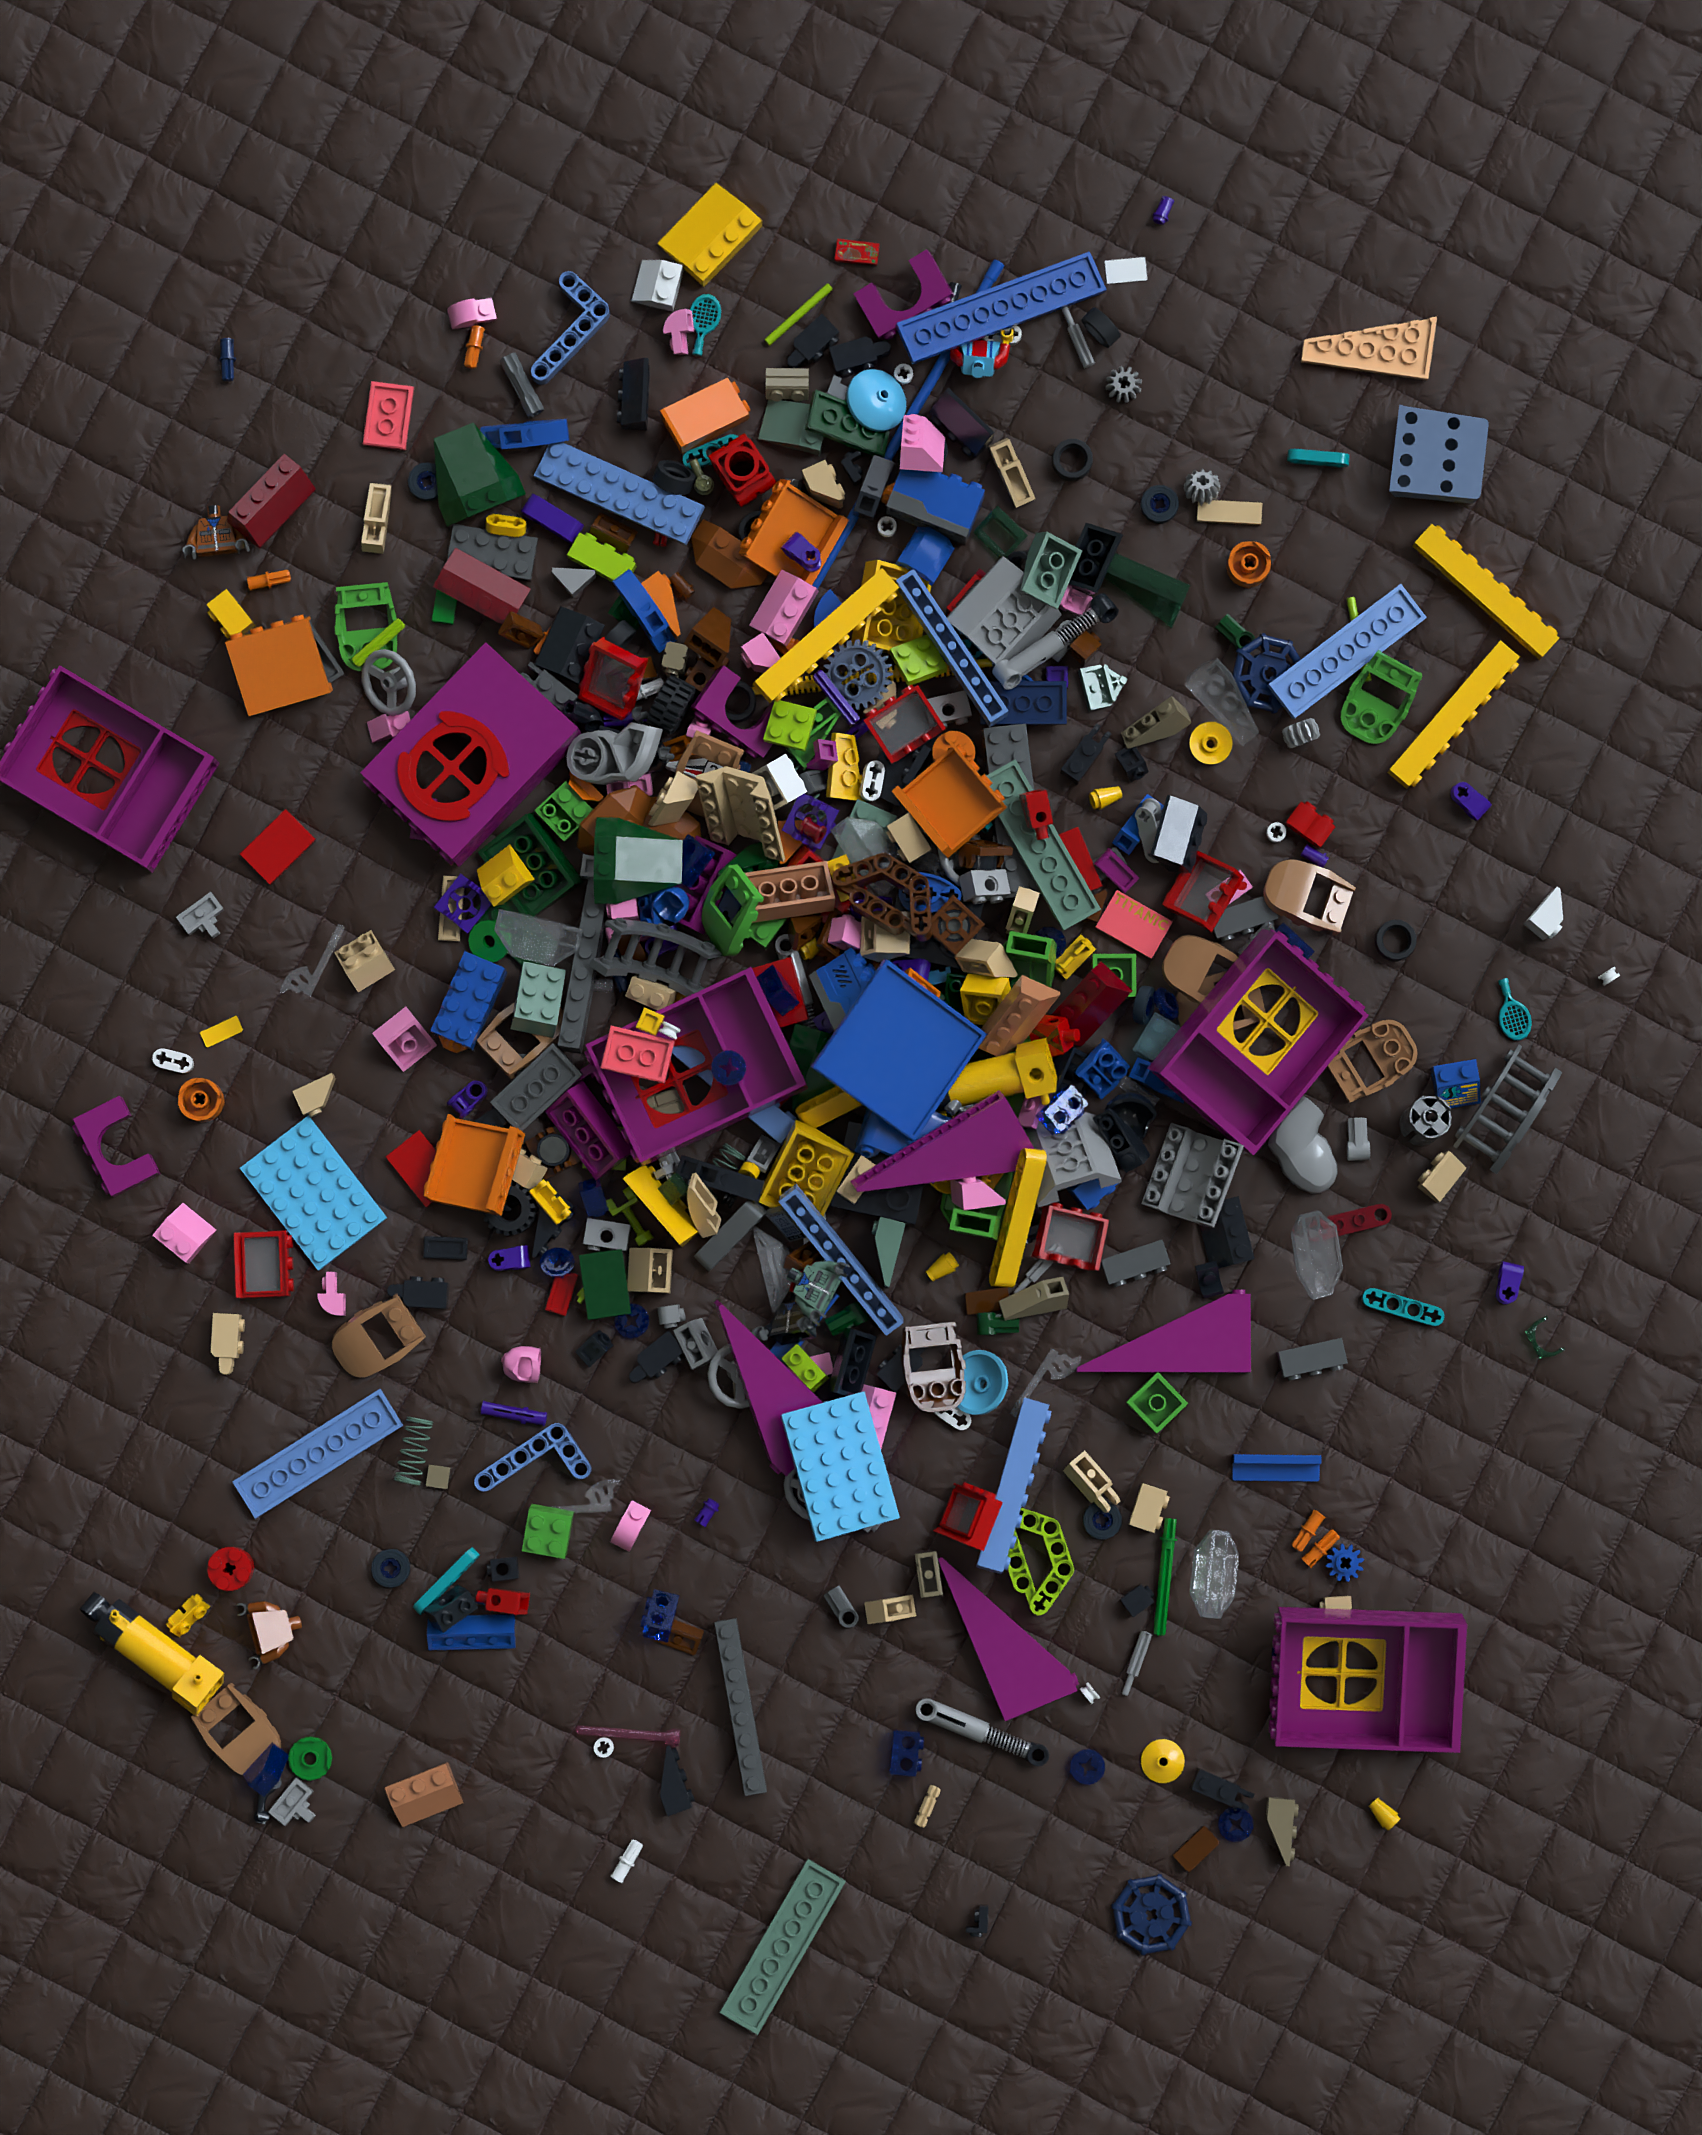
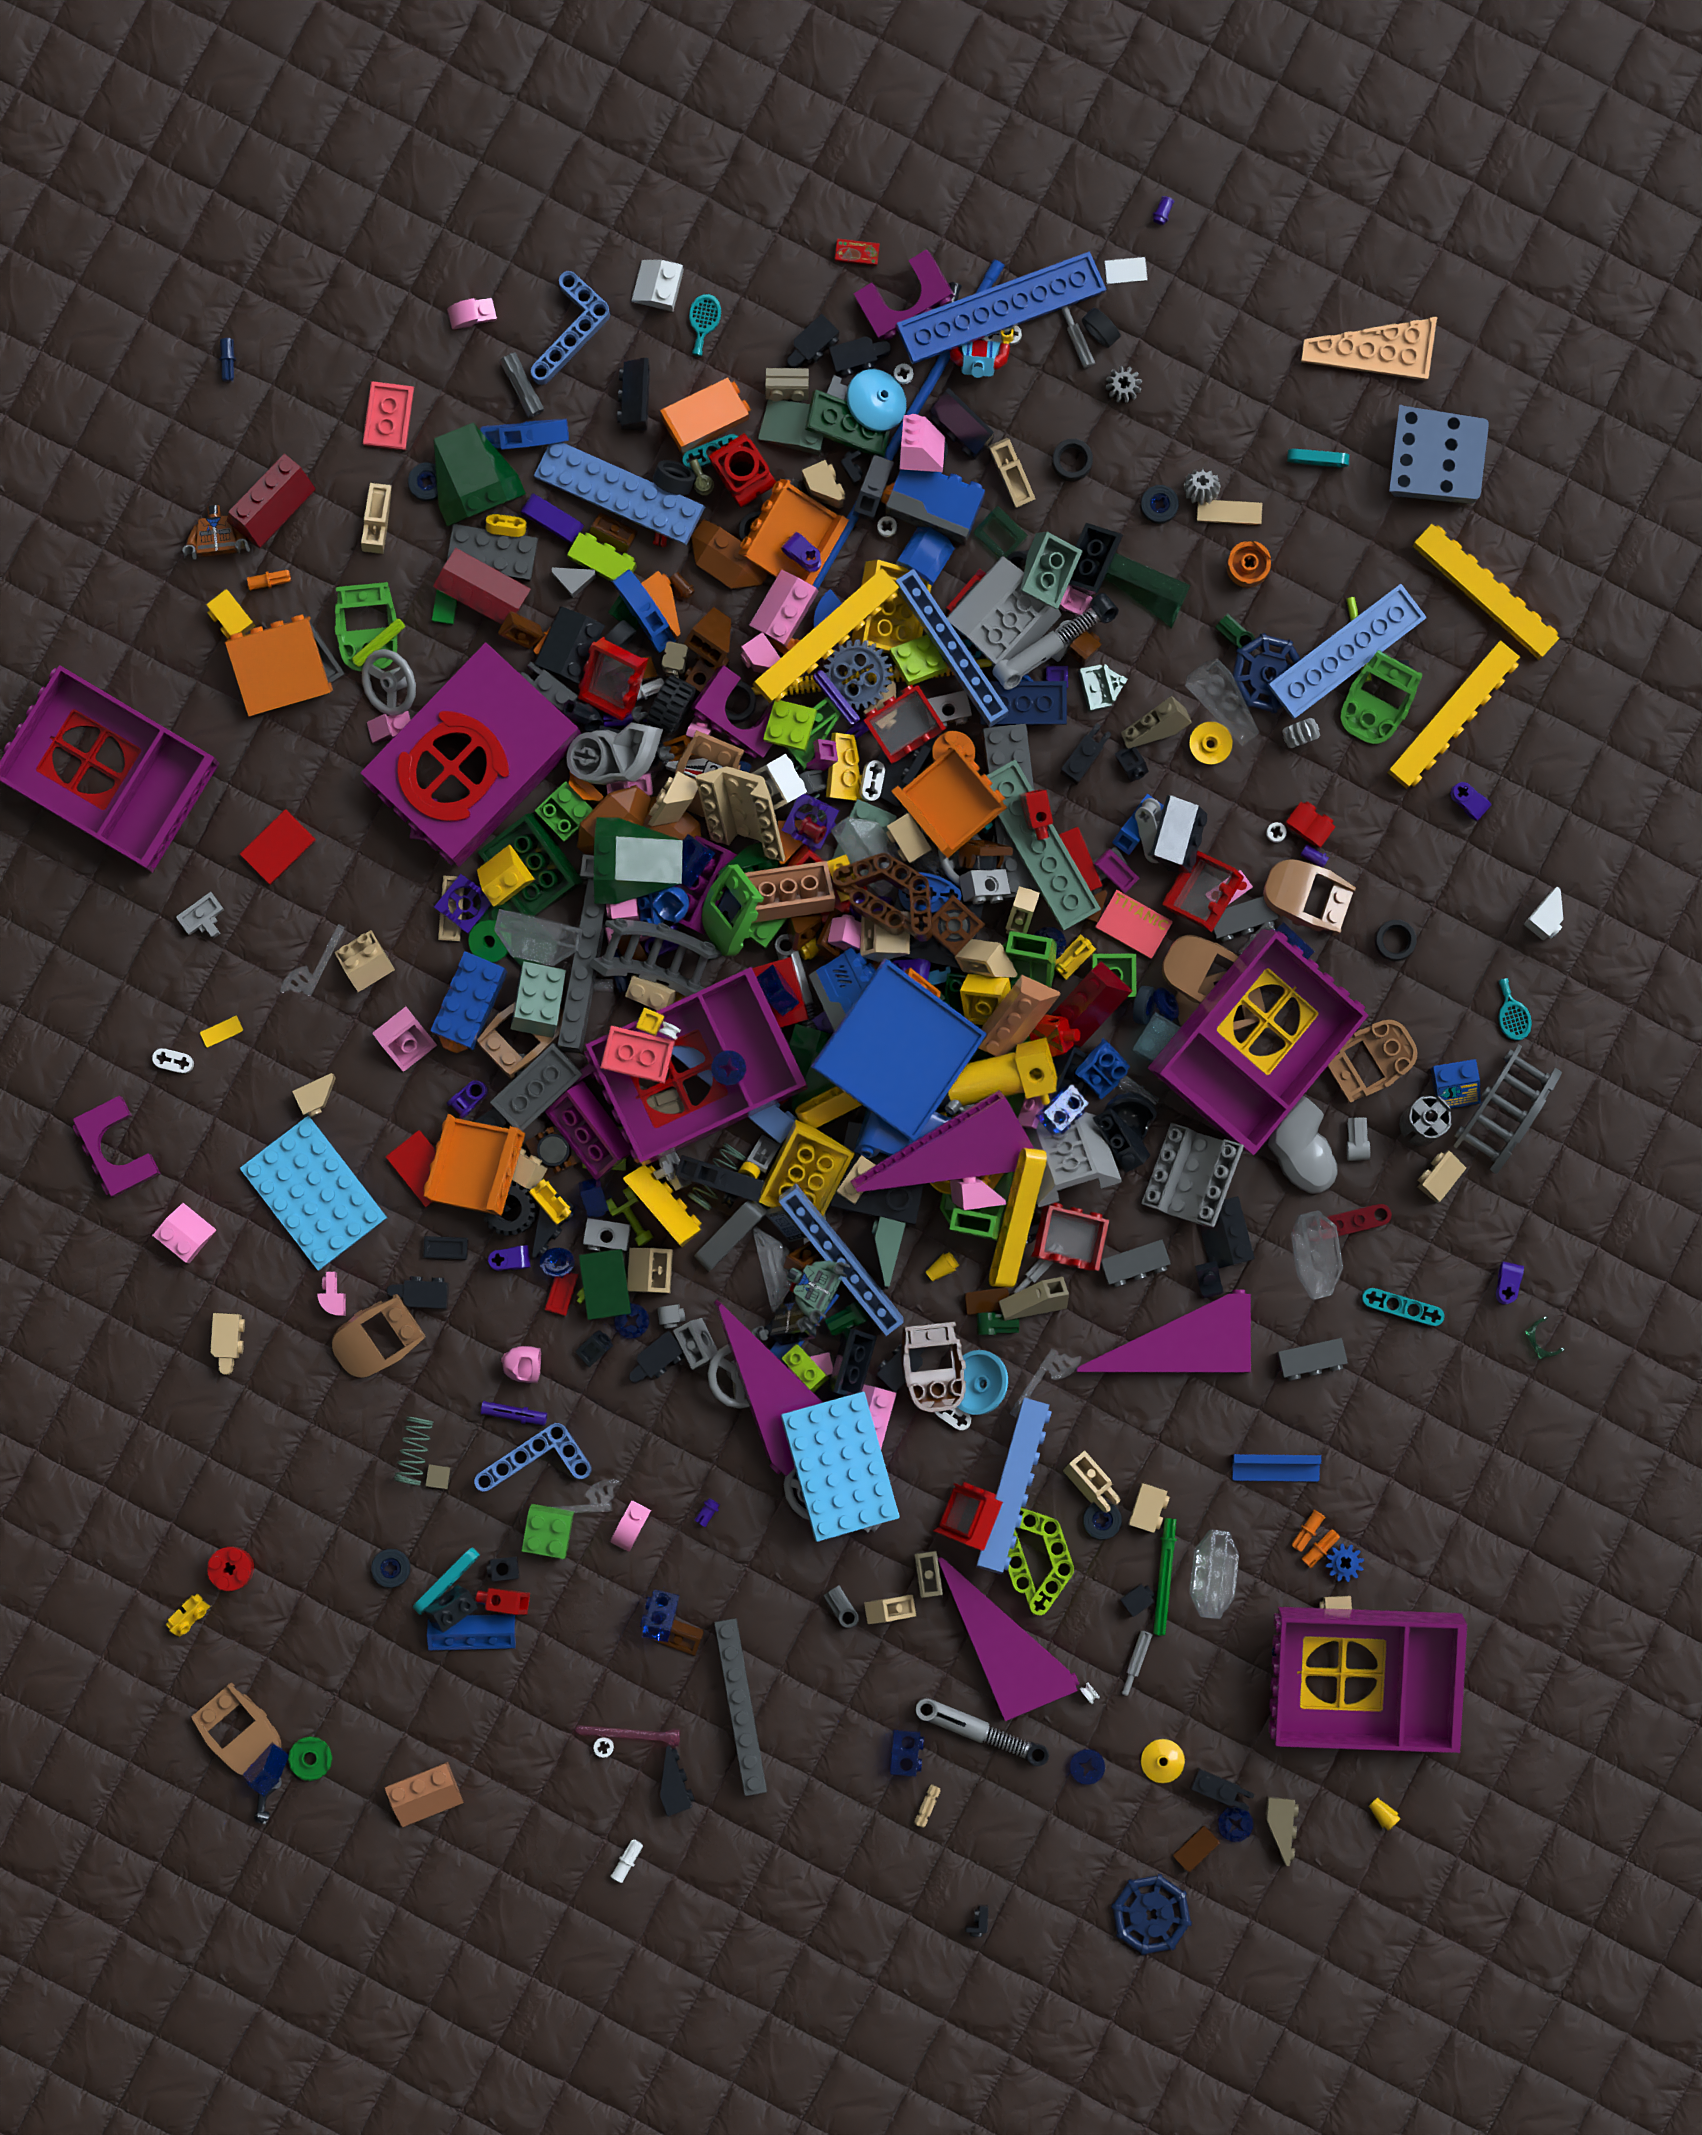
(122, 1628): yellow piece -> none
(188, 1100): orange brick -> none
(263, 1264): window -> none
(269, 1629): torso -> none
(293, 1803): light grey hinge -> none
(318, 1453): medium blue plate -> none
(474, 346): orange axle -> none
(674, 1189): clear green panel -> none
(678, 325): bright pink brick -> none
(702, 1207): tan slope -> none
(710, 234): yellow slope -> none
(782, 1946): sand green plate -> none
(798, 314): lime bar -> none
(1089, 1193): blue brick -> none
(1104, 796): yellow cone -> none
(1147, 1078): blue brick -> none
(1156, 1402): bright green brick -> none
(1609, 976): white bush -> none

